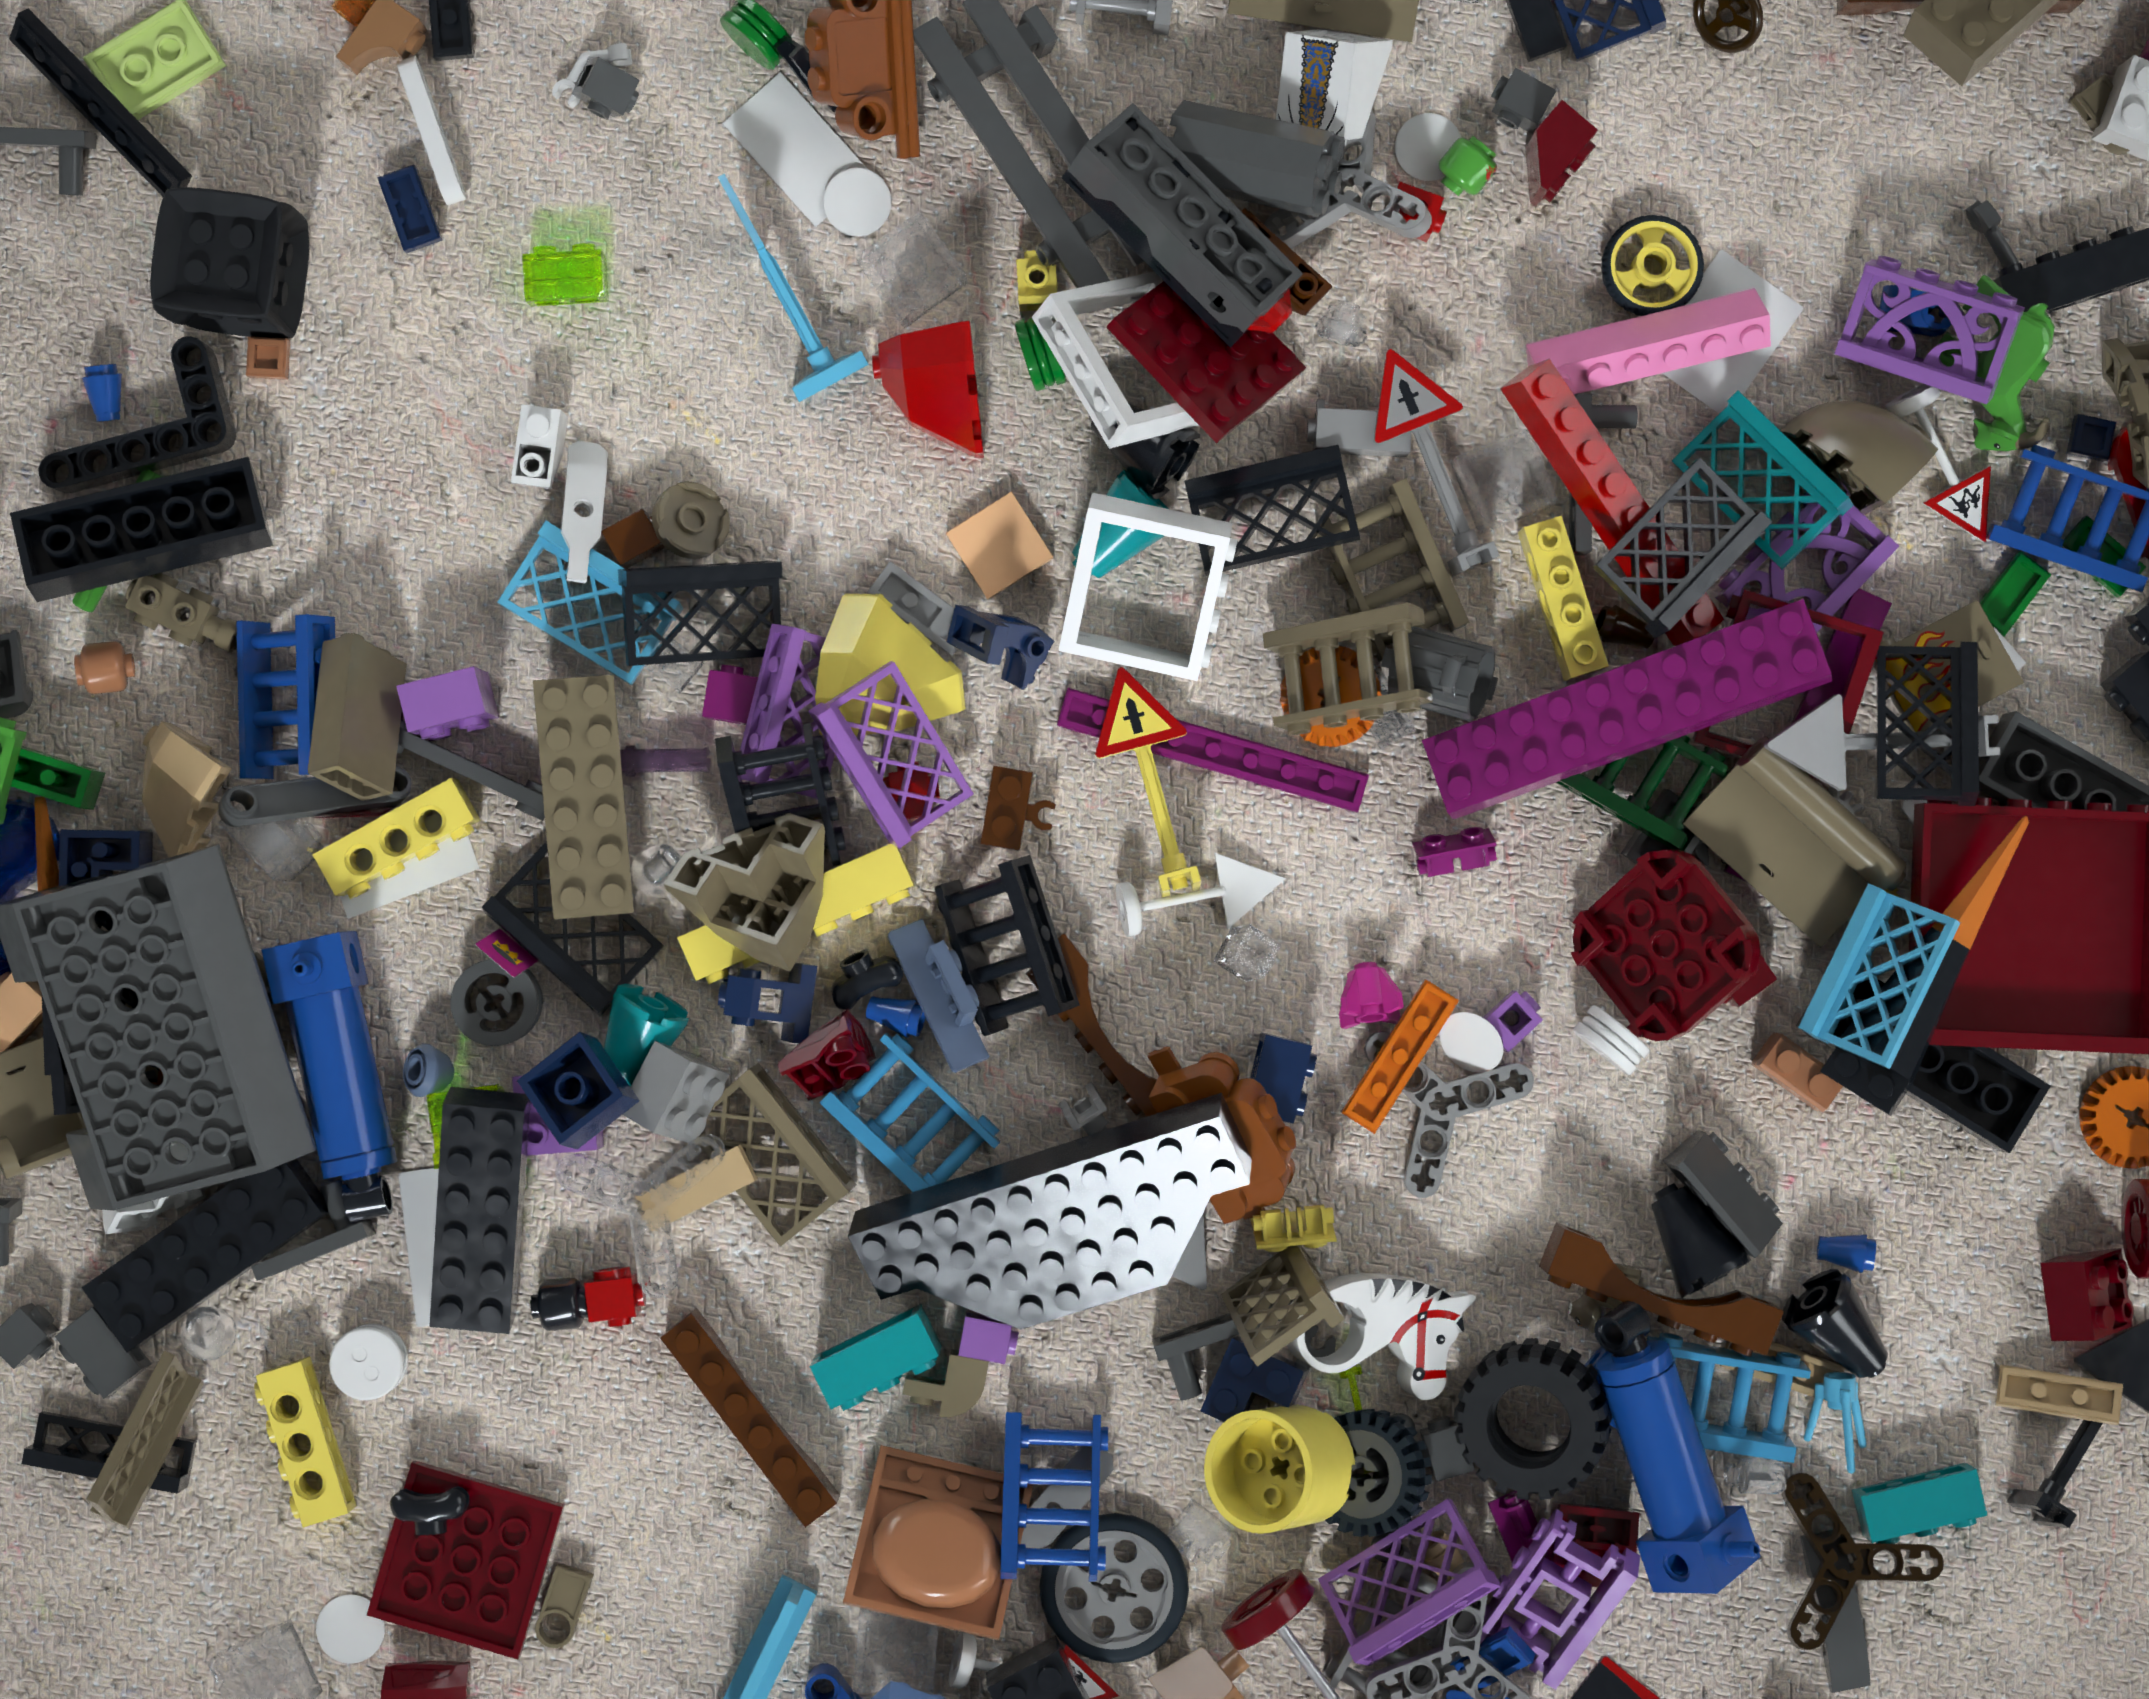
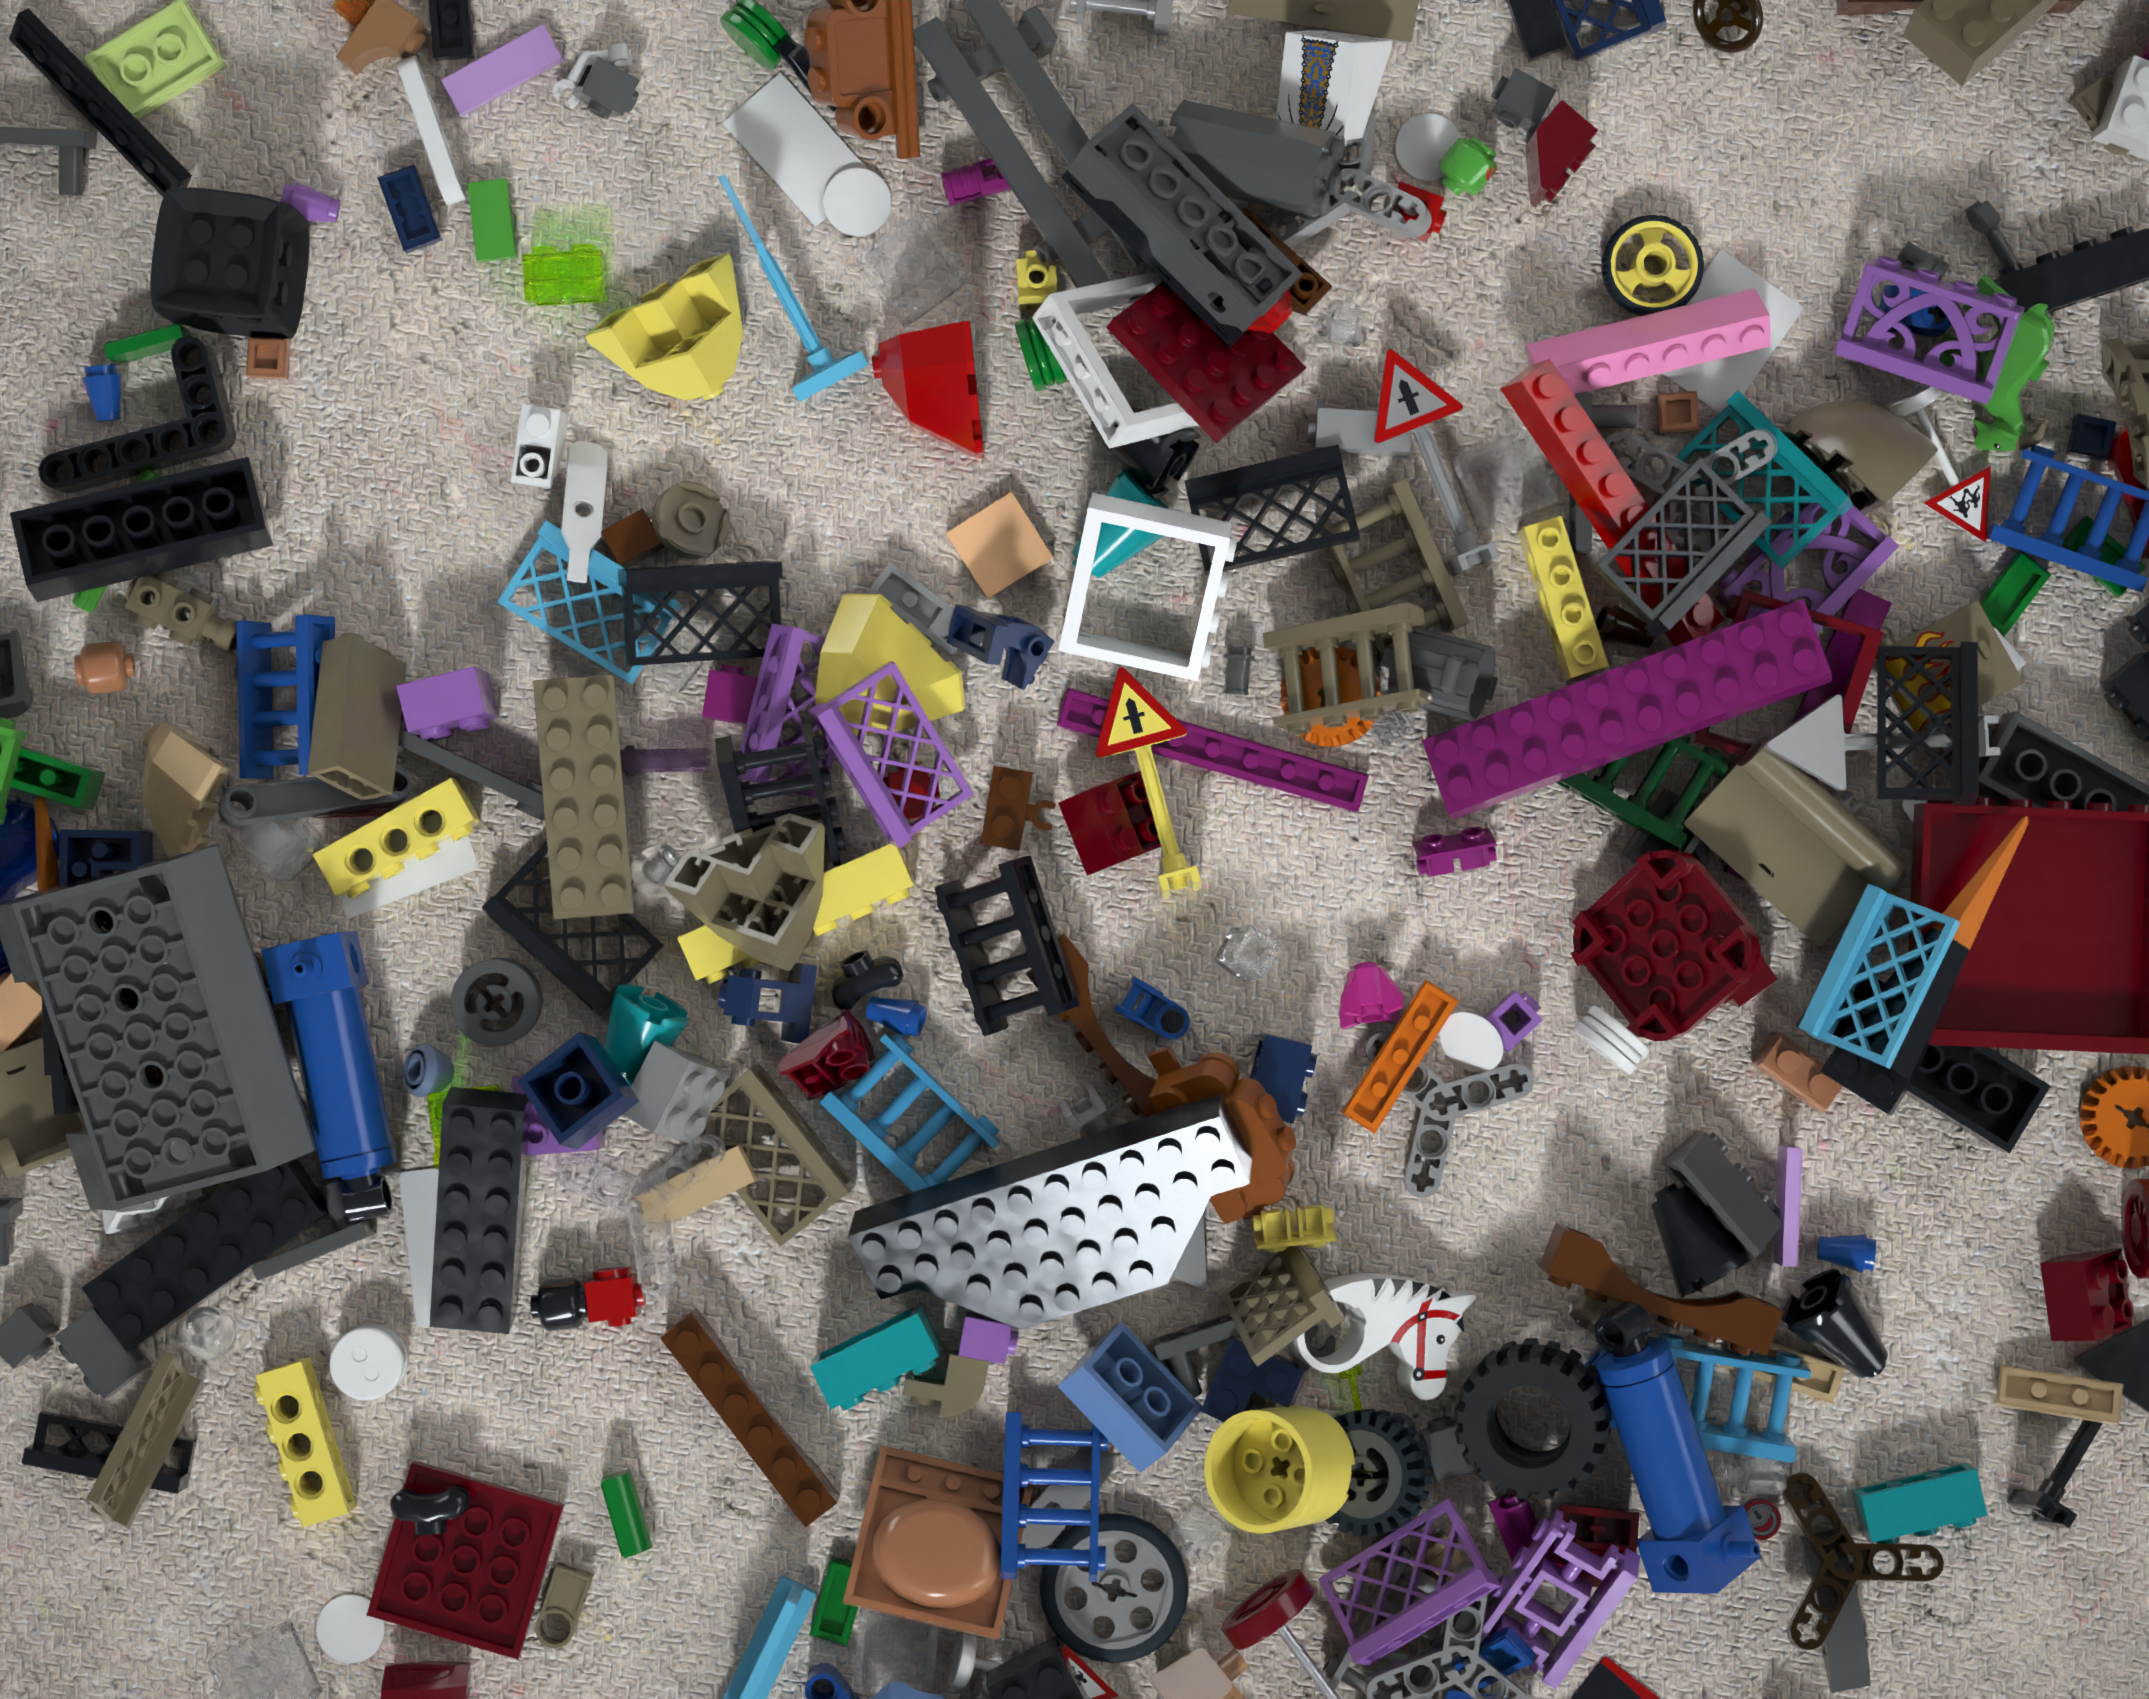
(144, 343): none -> green tile
(311, 203): none -> medium lavender cone
(492, 220): none -> bright green tile
(502, 70): none -> lavender tile
(506, 952): dark pink sticker -> none
(626, 1513): none -> green brick
(682, 334): none -> light yellow brick
(833, 1618): none -> green tile
(940, 993): sand blue bracket -> none
(972, 182): none -> magenta hinge
(1111, 823): none -> dark red slope
(1130, 1397): none -> medium blue brick
(1150, 1008): none -> blue piece
(1237, 670): none -> dark grey pin
(1239, 887): white piece -> none
(1676, 468): none -> light grey piece
(1677, 412): none -> nougat tile
(1763, 1518): none -> tile
(1788, 1201): none -> lavender tile
(1841, 1393): medium azure plant -> none
(1915, 257): none -> dark grey pin

